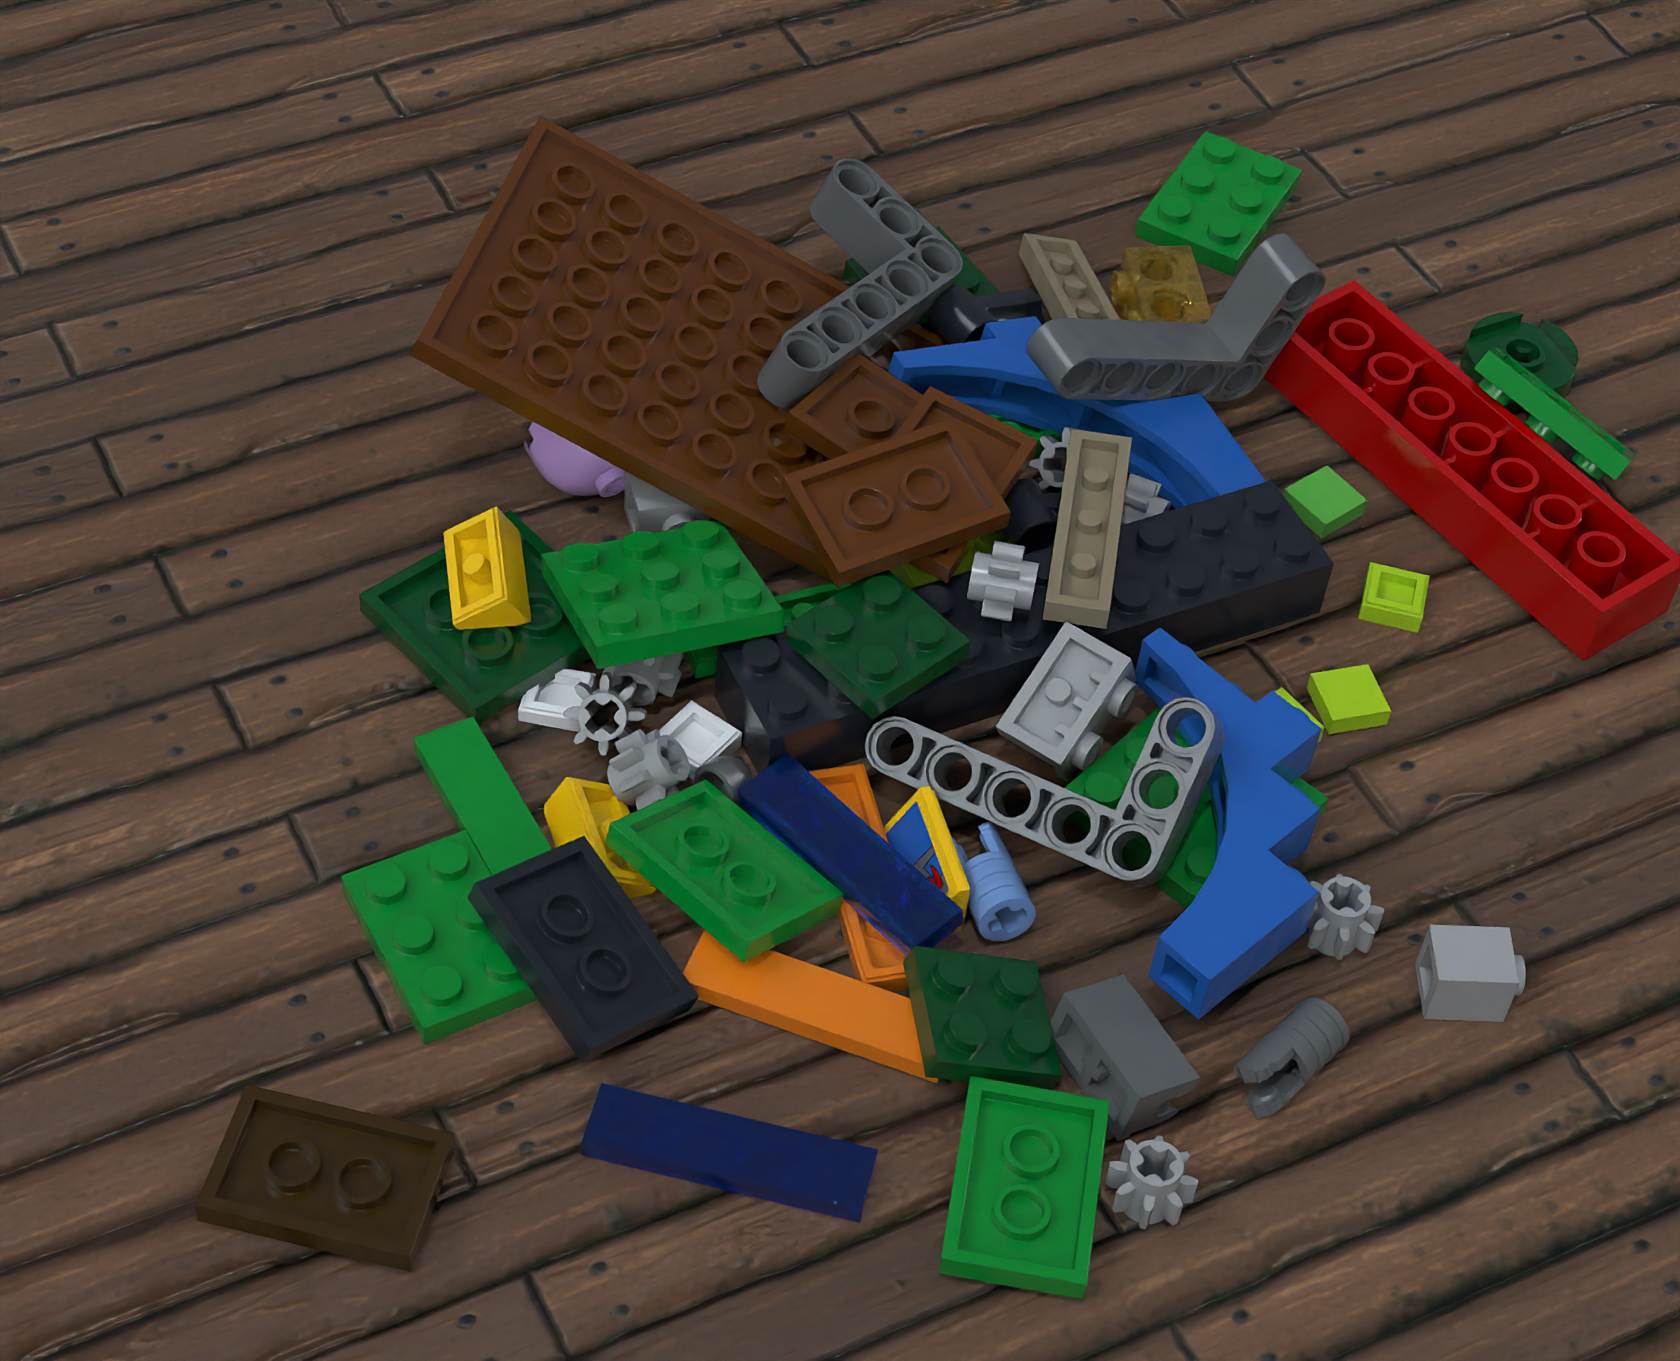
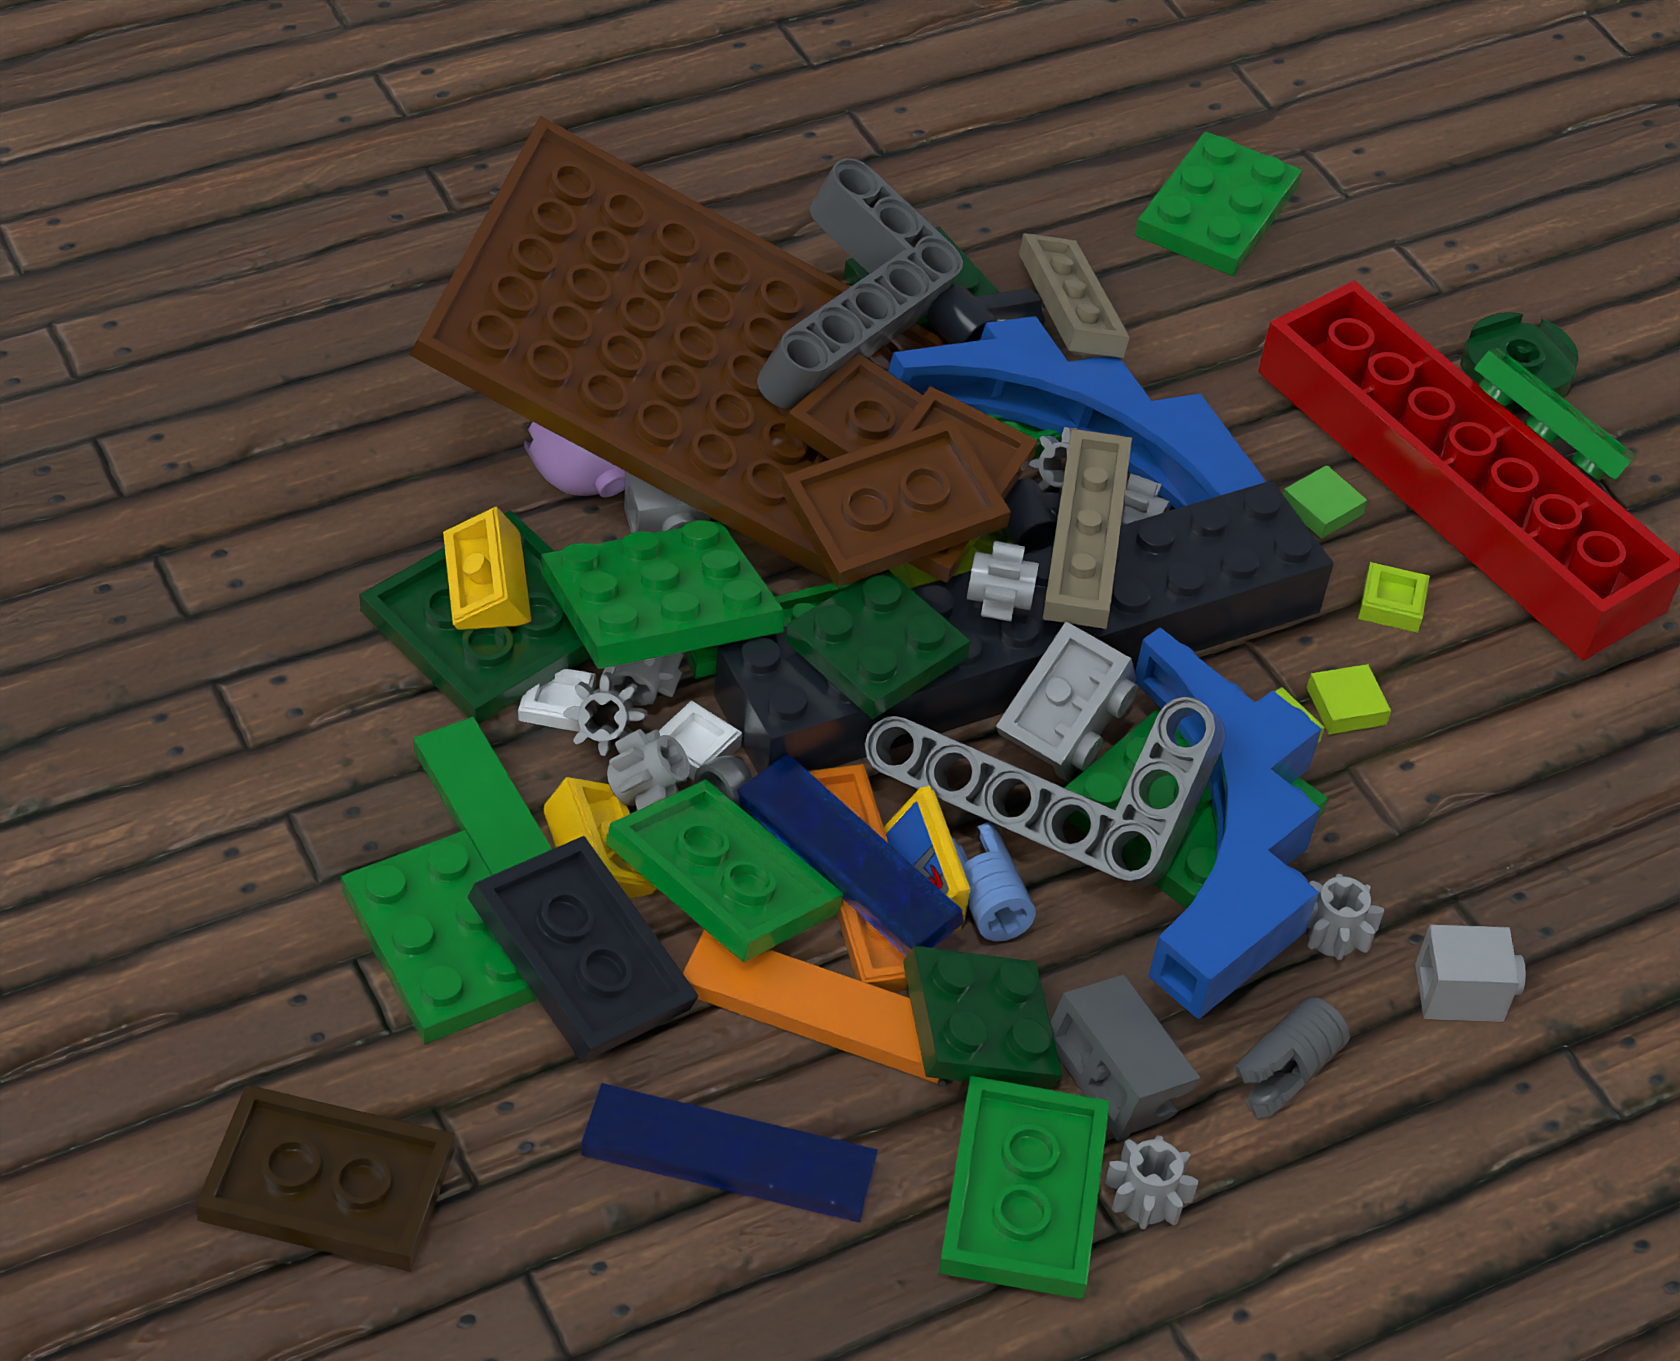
(1160, 285): clear yellow brick -> none
(1180, 358): dark grey beam -> none

